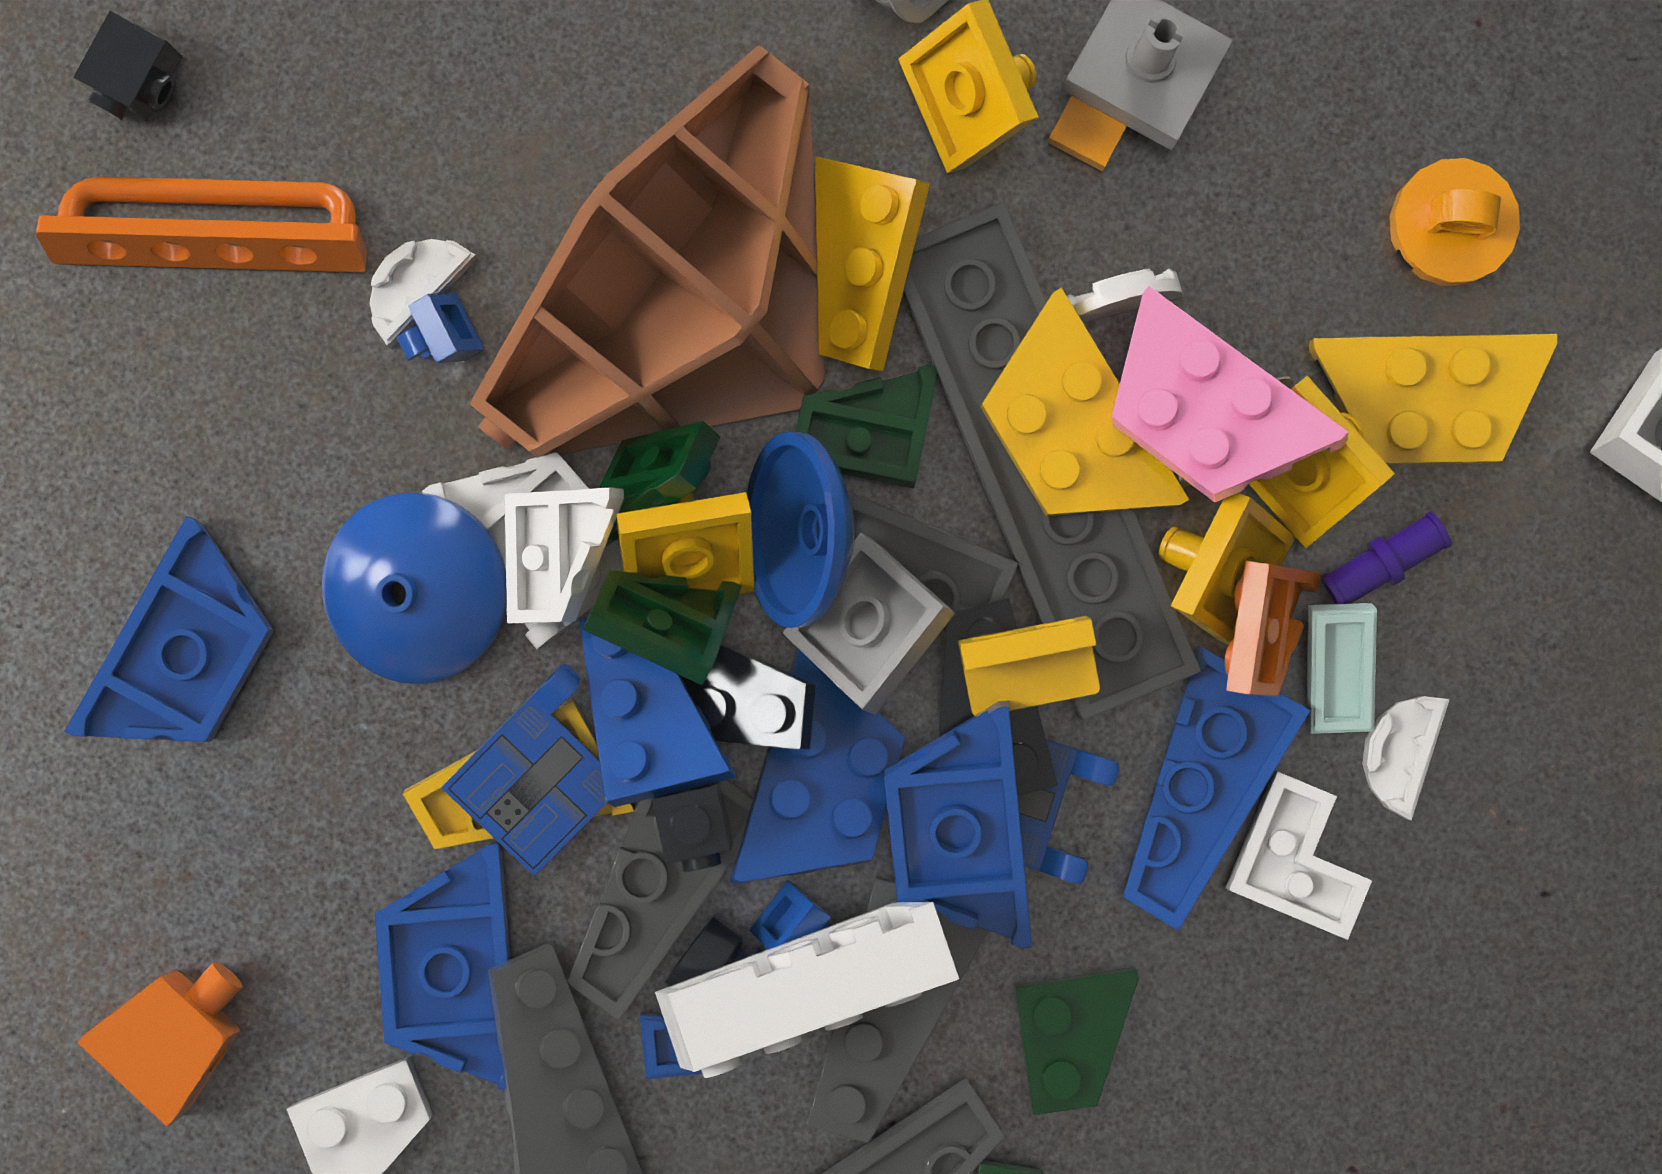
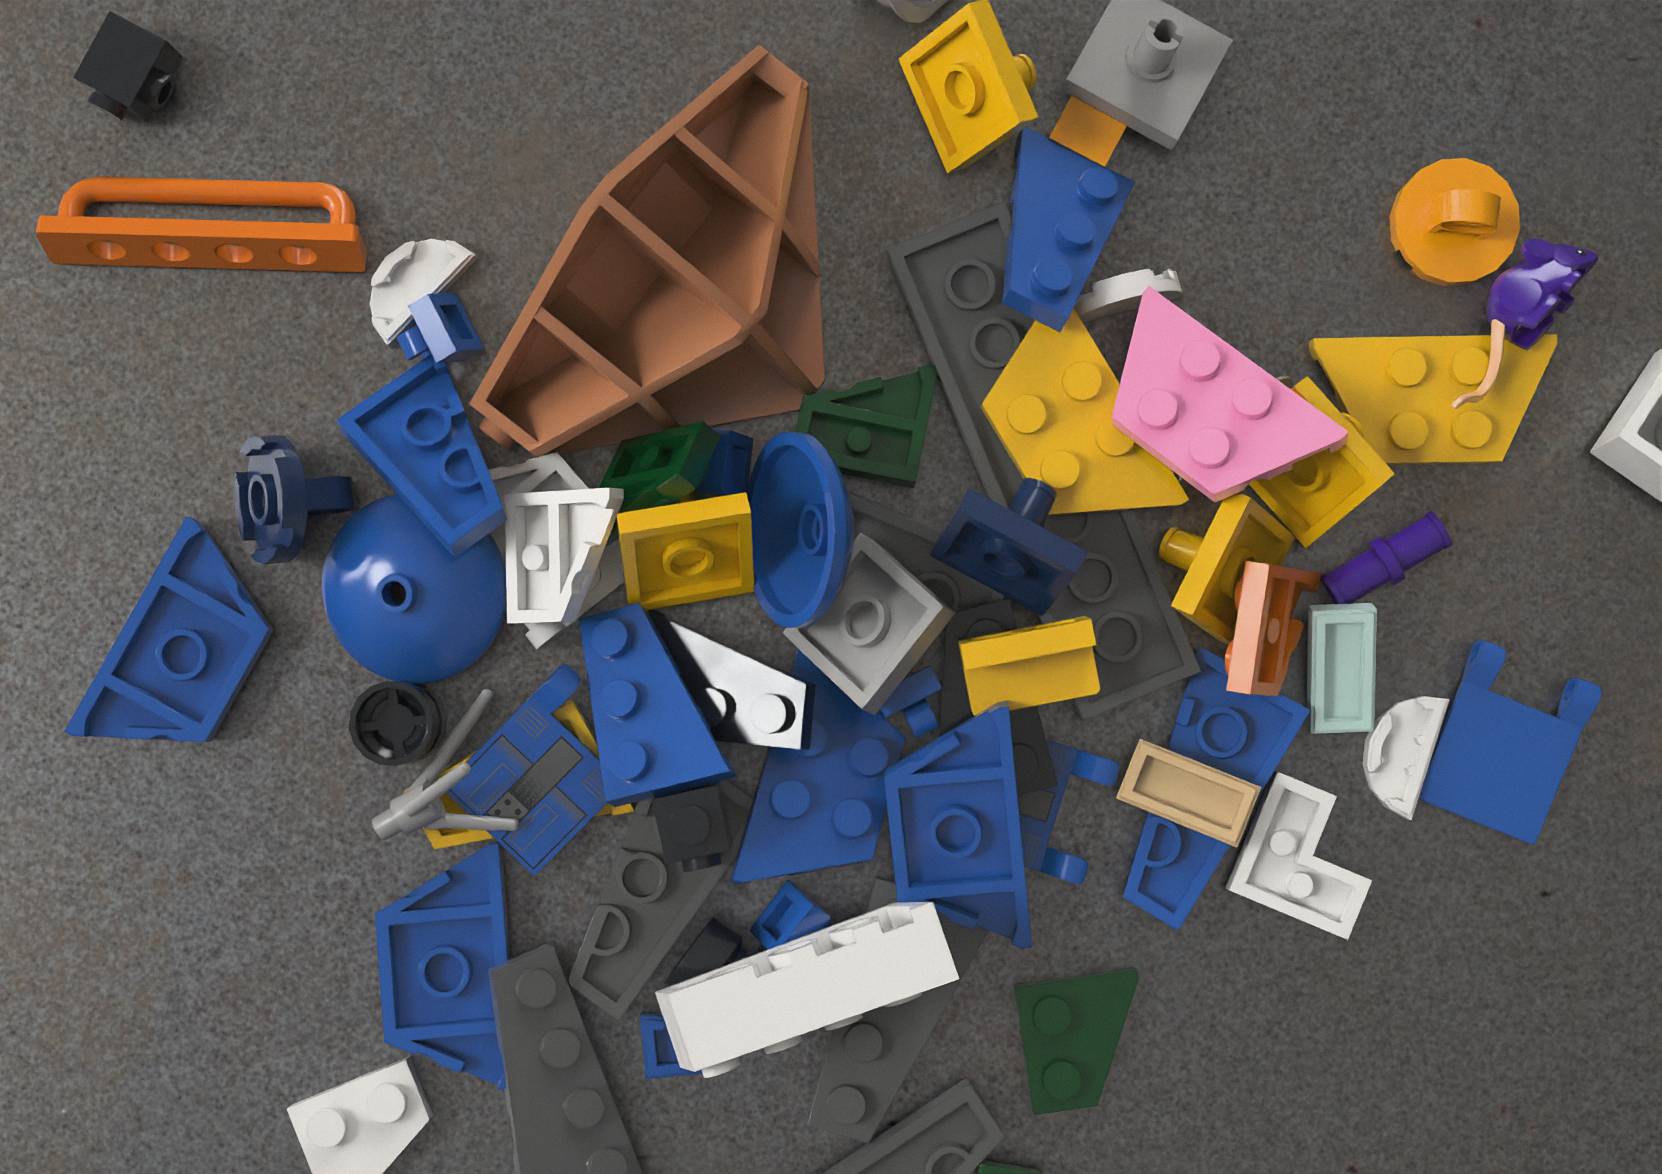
(168, 1039): orange torso -> none
(277, 499): none -> dark blue tile
(397, 723): none -> black wheel
(422, 802): none -> light grey plant
(428, 454): none -> blue wing
(664, 620): dark green wing -> none
(729, 465): none -> blue tile
(863, 257): yellow wing -> none
(911, 699): none -> blue tile
(1010, 546): none -> dark blue tile
(1058, 226): none -> blue wing
(1188, 793): none -> tan tile
(1500, 756): none -> blue flag
(1525, 299): none -> dark purple animal

